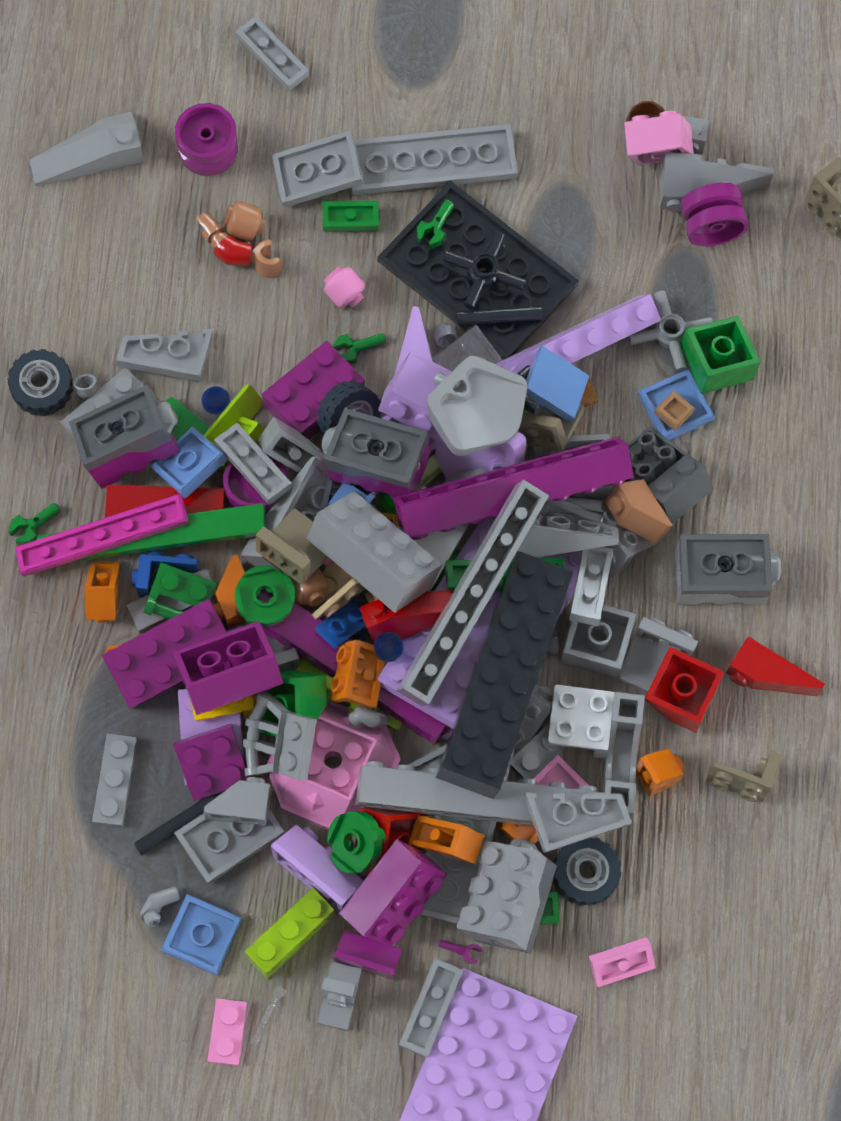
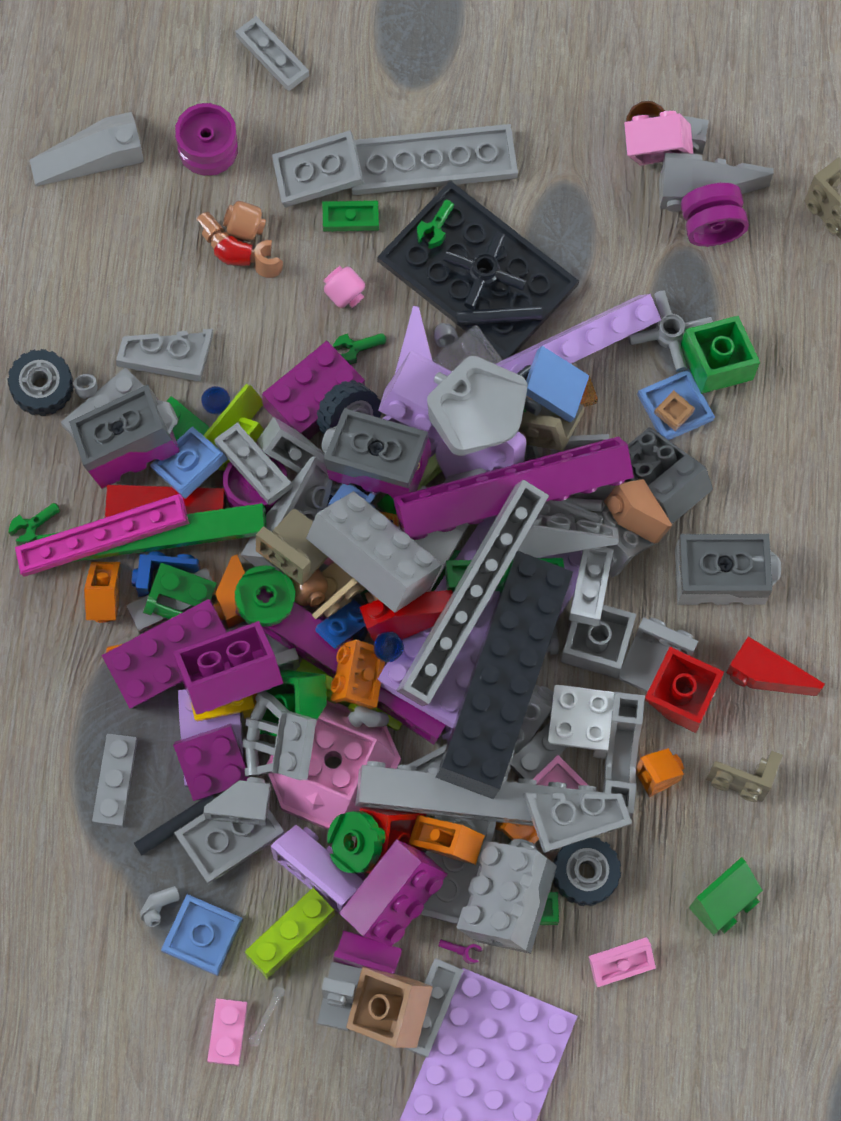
(389, 1008): none -> medium nougat slope
(727, 897): none -> green slope

